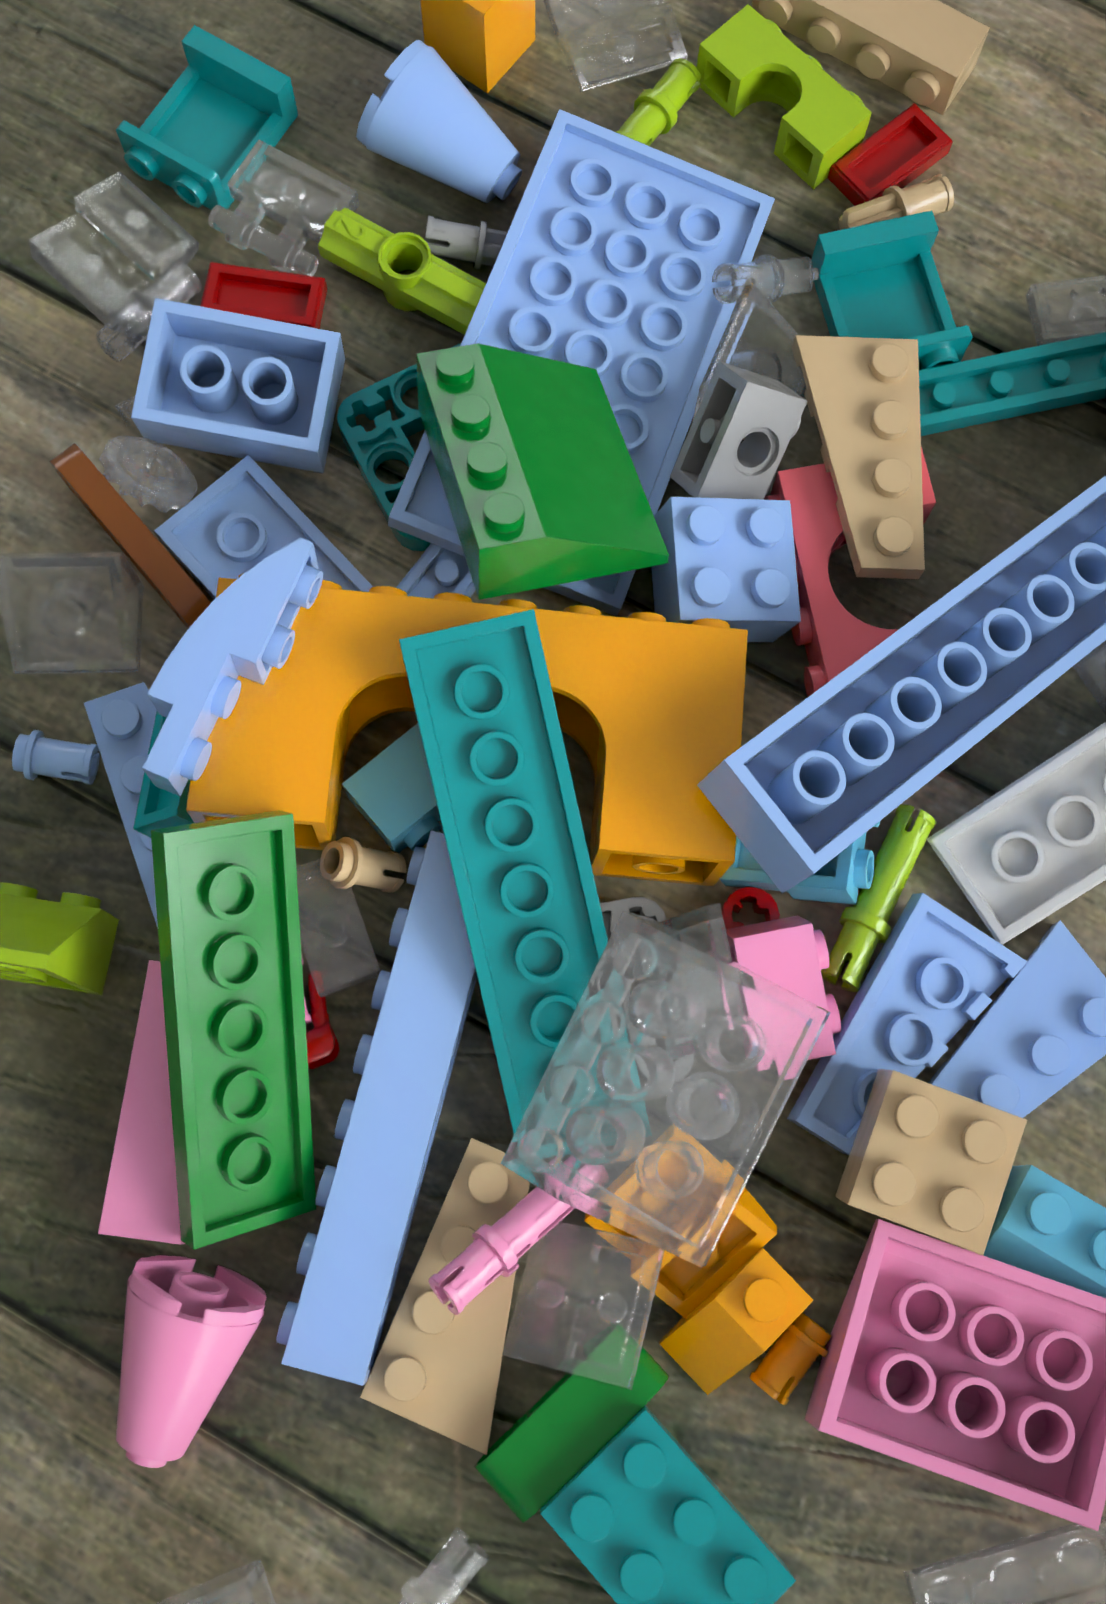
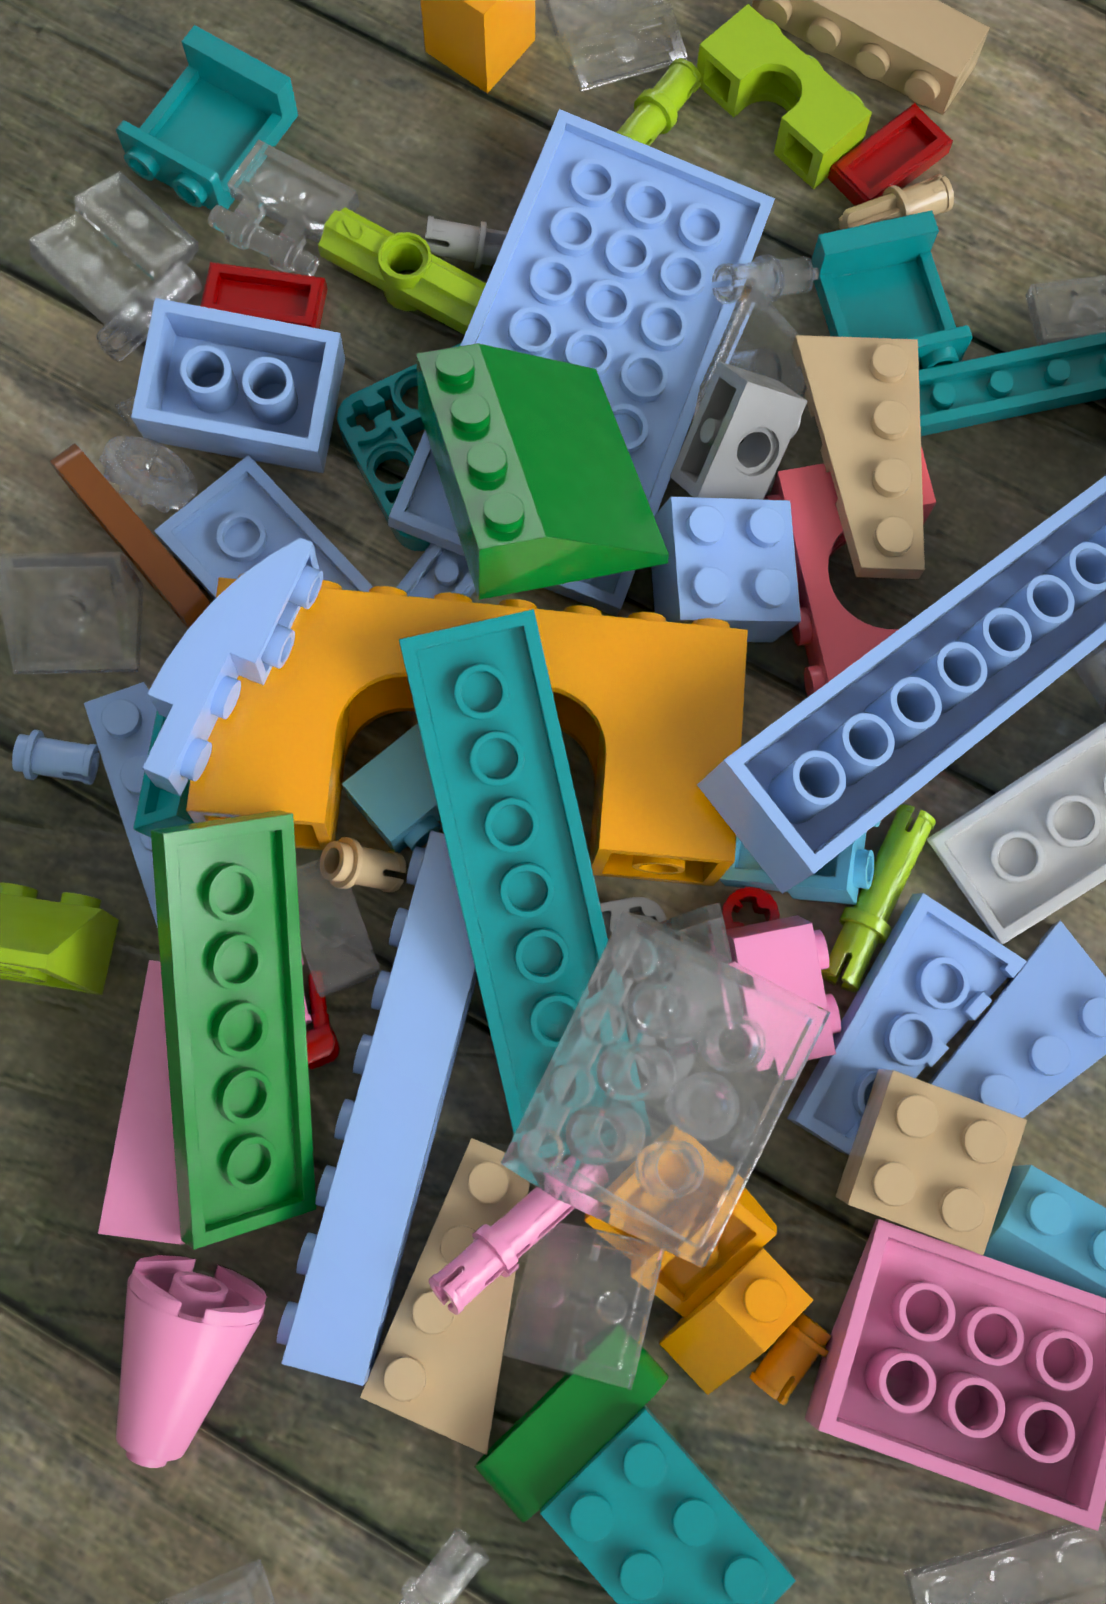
(438, 128): light blue cone -> none

